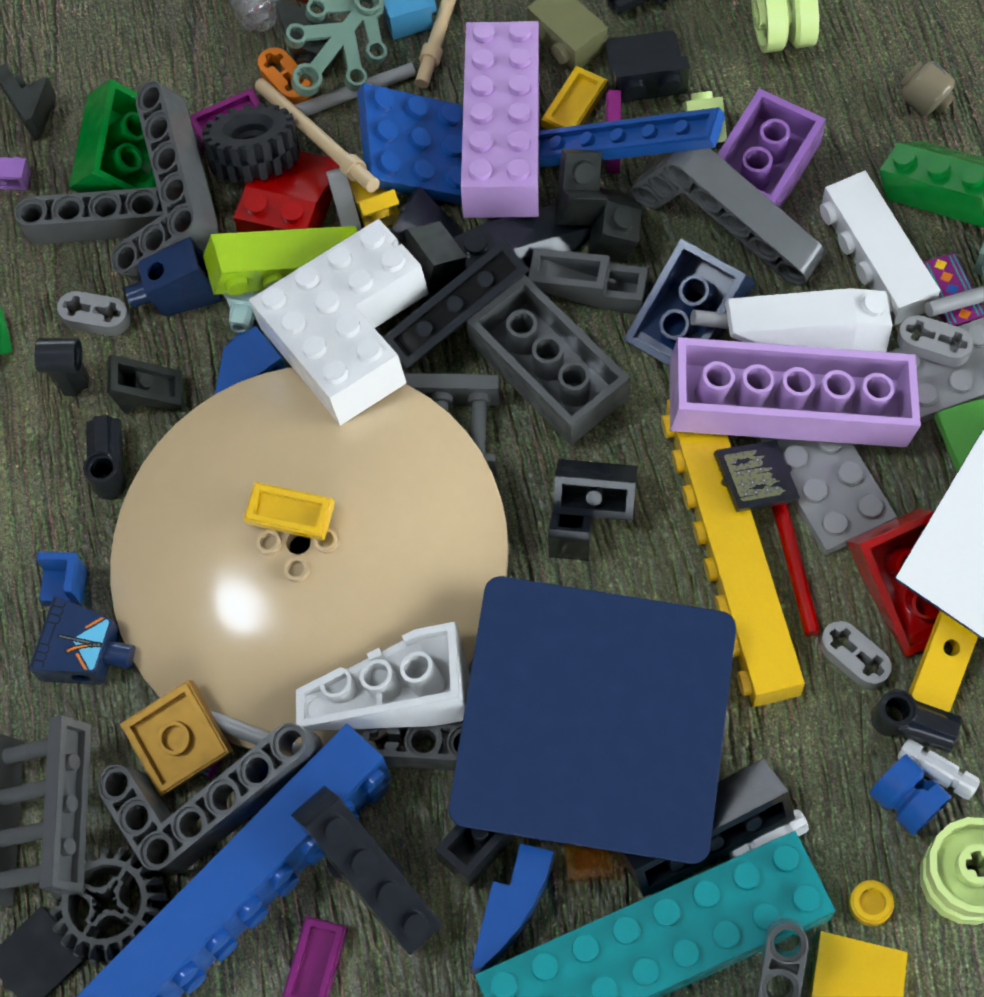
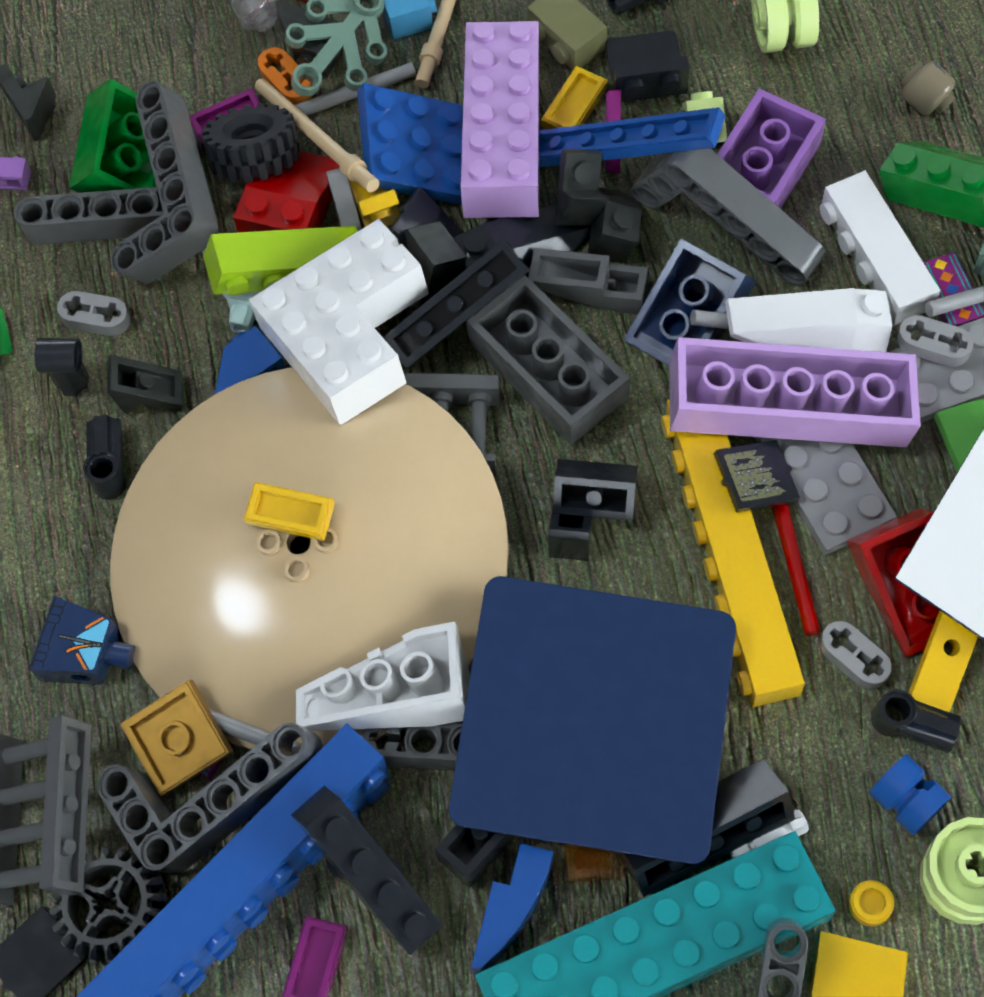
(62, 577): blue panel -> none
(173, 280): dark blue torso -> none
(941, 769): white axle -> none

